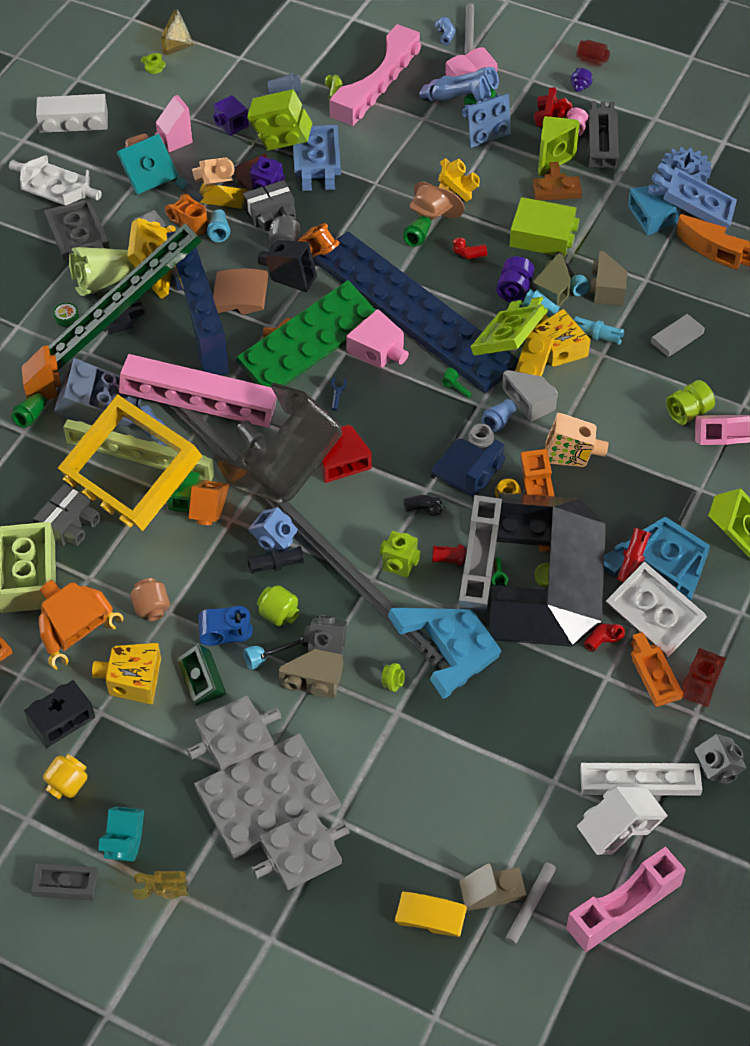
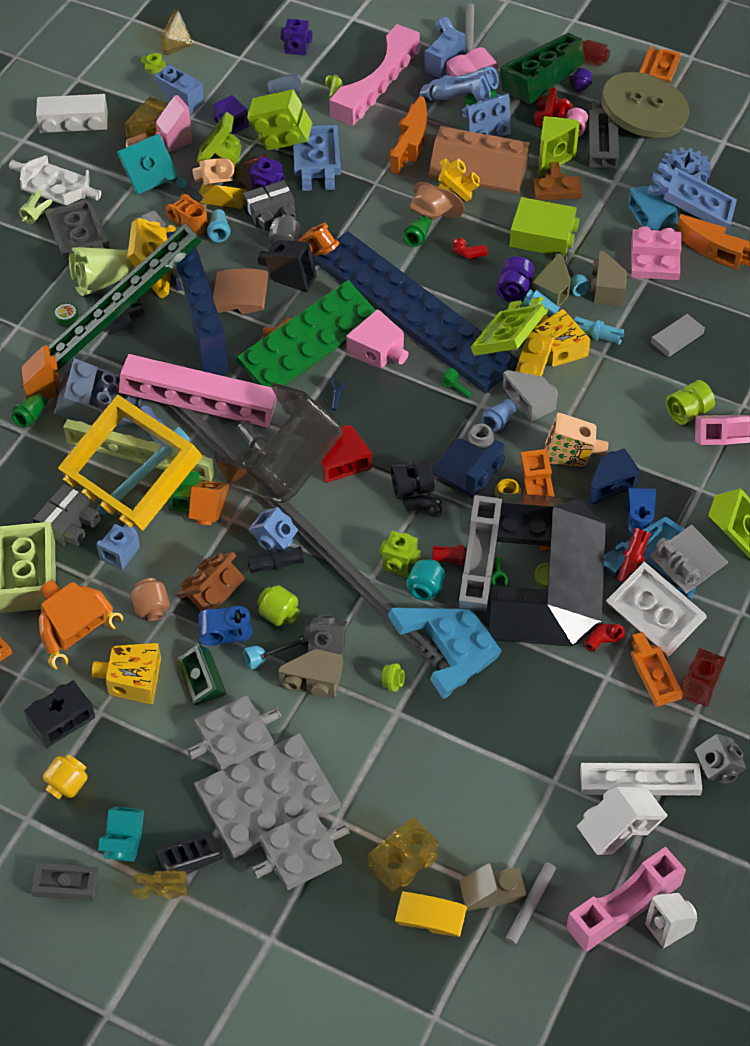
(32, 209): none -> yellowish green piece
(118, 546): none -> medium blue brick
(144, 470): none -> medium azure bar
(145, 118): none -> clear yellow slope
(176, 82): none -> medium blue slope
(176, 848): none -> black slope
(212, 582): none -> dark orange bracket
(221, 142): none -> lime bracket
(296, 36): none -> dark purple brick
(398, 850): none -> clear yellow brick
(412, 137): none -> orange slope
(412, 478): none -> black wheel
(426, 580): none -> teal head
(447, 46): none -> medium blue brick
(494, 159): none -> nougat slope
(542, 68): none -> dark green wedge
(613, 476): none -> dark blue slope
(640, 508): none -> blue piece
(645, 105): none -> olive plate
(655, 254): none -> bright pink plate
(661, 63): none -> orange plate
(670, 918): none -> white slope
(688, 558): none -> light grey hinge

